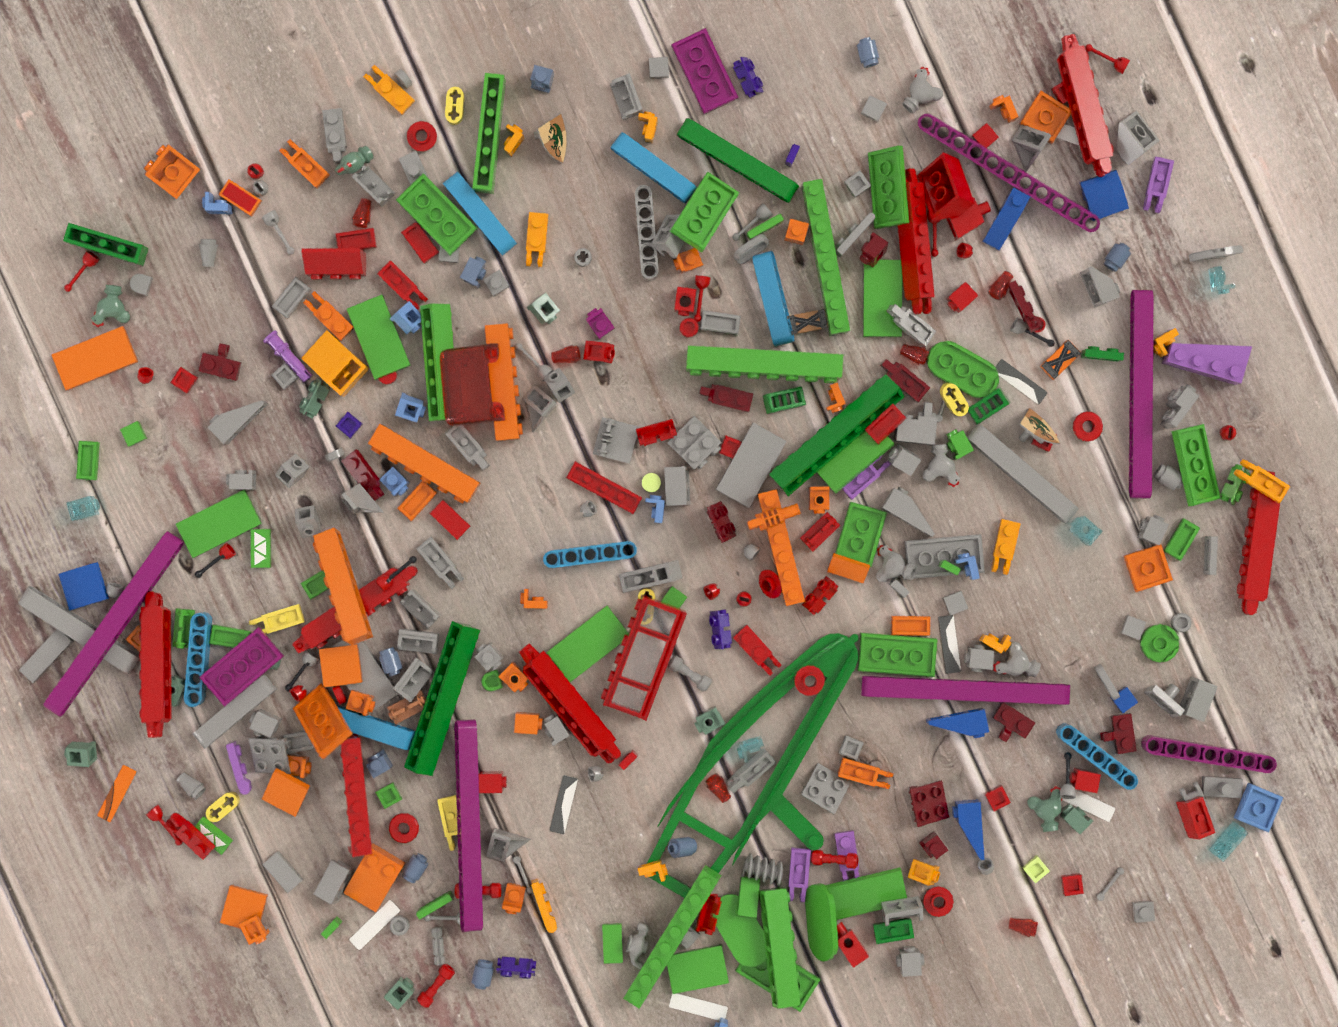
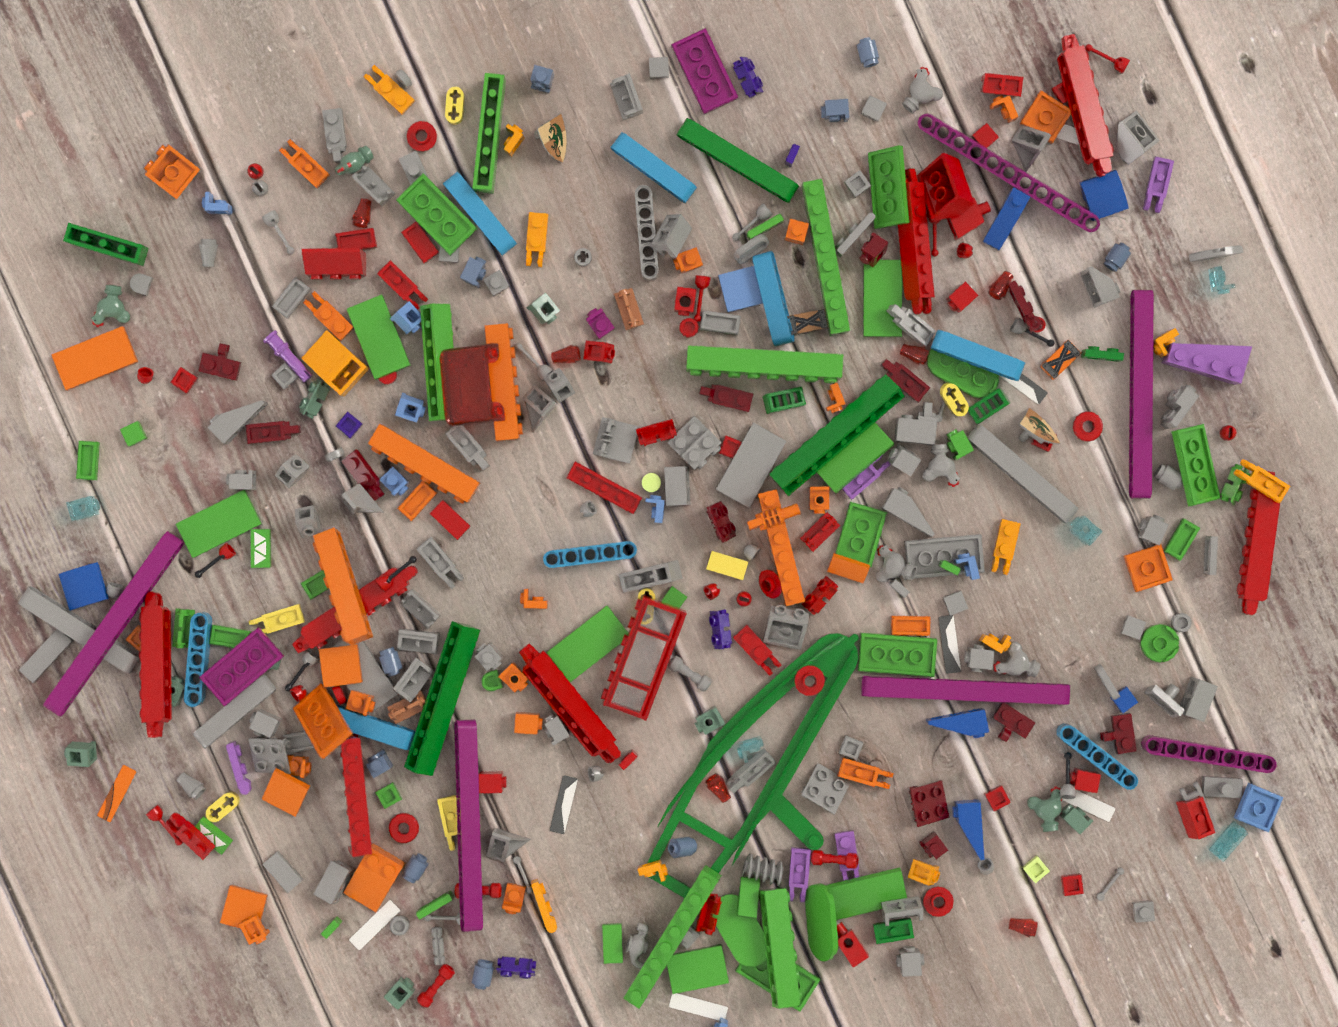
(89, 260): red hinge -> none
(240, 197): red tile -> none
(270, 432): none -> dark red hinge
(628, 308): none -> nougat hinge
(650, 129): light orange bracket -> none
(704, 212): bright green tile -> none
(727, 565): none -> light yellow tile
(740, 289): none -> medium blue tile
(786, 627): none -> light grey plate
(835, 110): none -> sand blue brick
(885, 423): red tile -> none
(977, 355): none -> dark azure beam
(1002, 84): none -> red hinge

